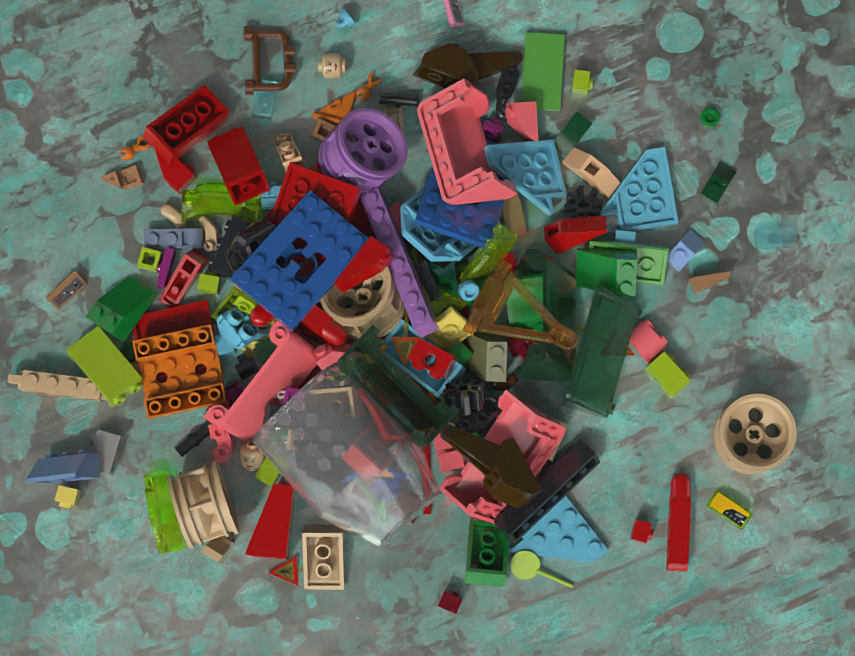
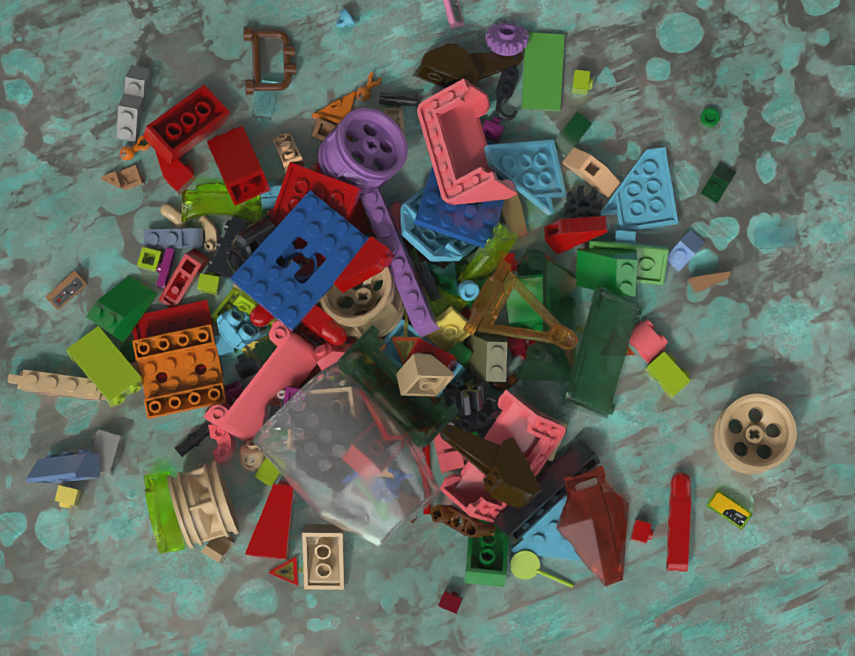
(131, 104): none -> light grey arch
(332, 65): tan head -> none
(423, 376): none -> tan slope
(469, 527): none -> reddish brown beam
(507, 38): none -> medium lavender gear
(523, 119): coral slope -> none
(596, 525): none -> clear red windscreen

